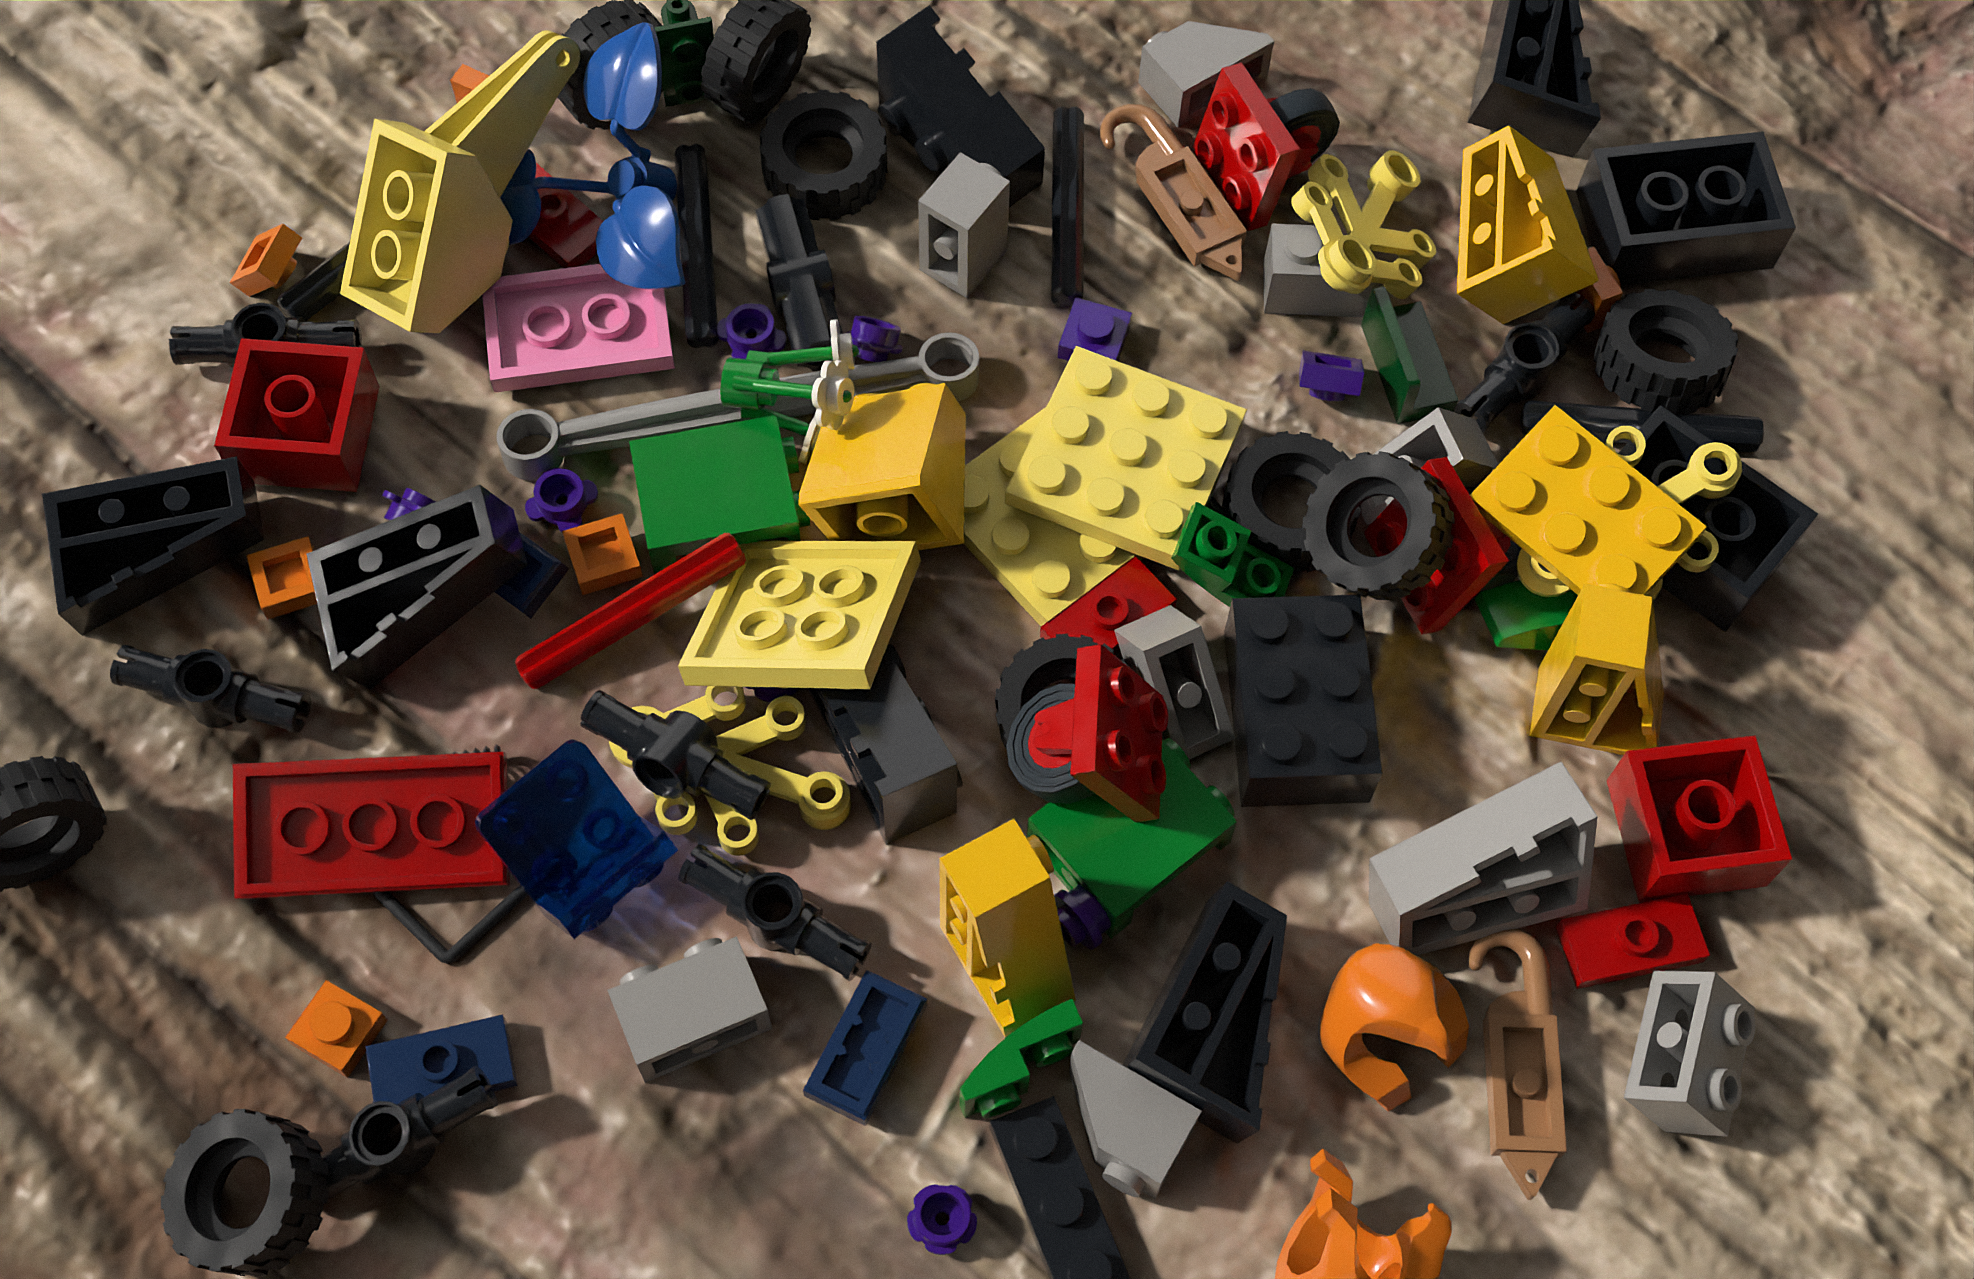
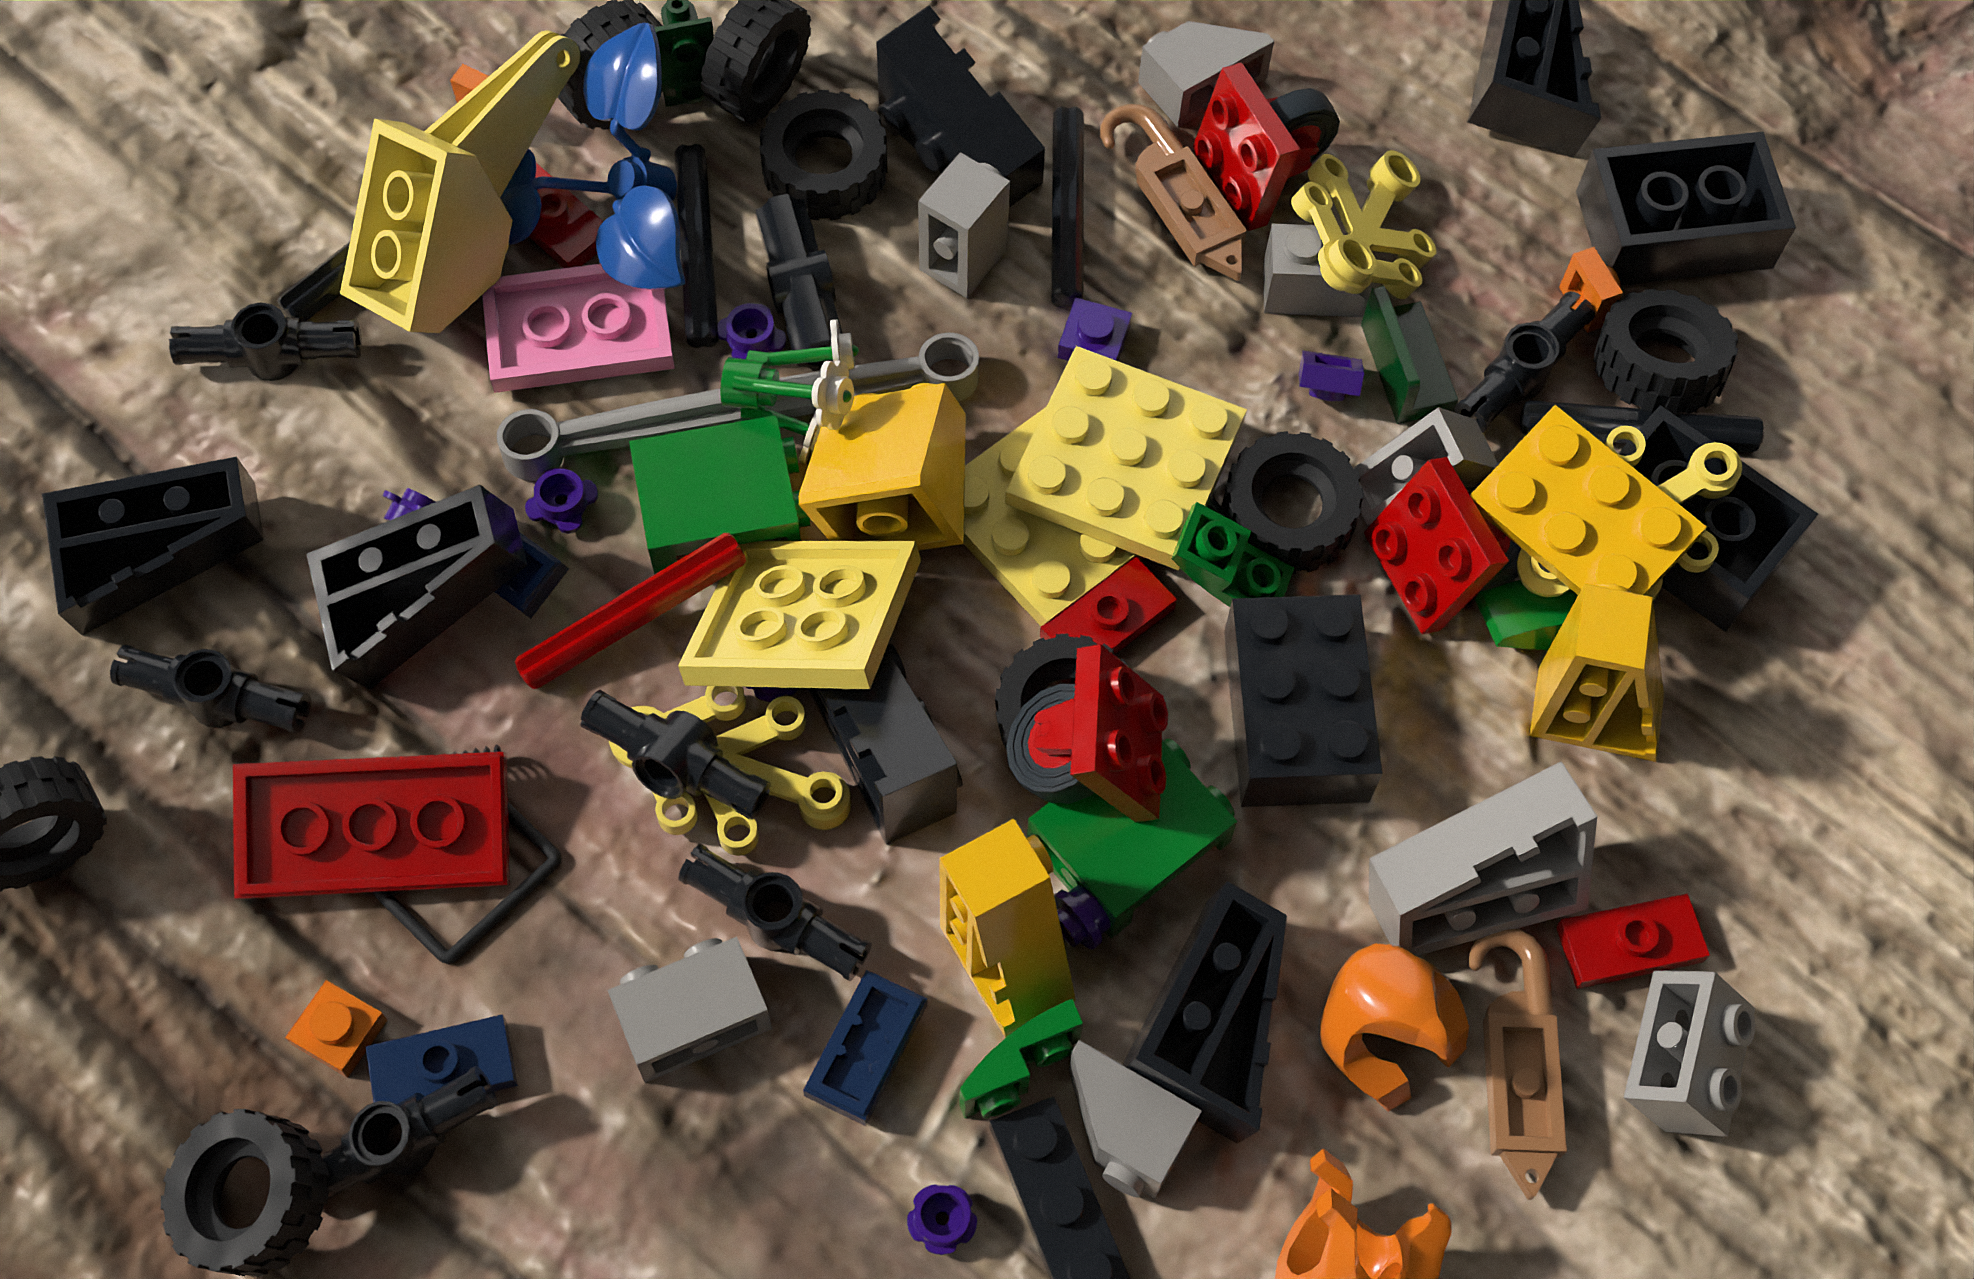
(267, 261): orange plate -> none
(283, 577): orange plate -> none
(299, 413): red brick -> none
(573, 839): clear blue bracket -> none
(602, 554): orange plate -> none
(875, 338): dark purple plate -> none
(1175, 660): light grey slope -> none
(1340, 495): black tyre -> none
(1517, 229): yellow wedge -> none
(1698, 818): red brick -> none

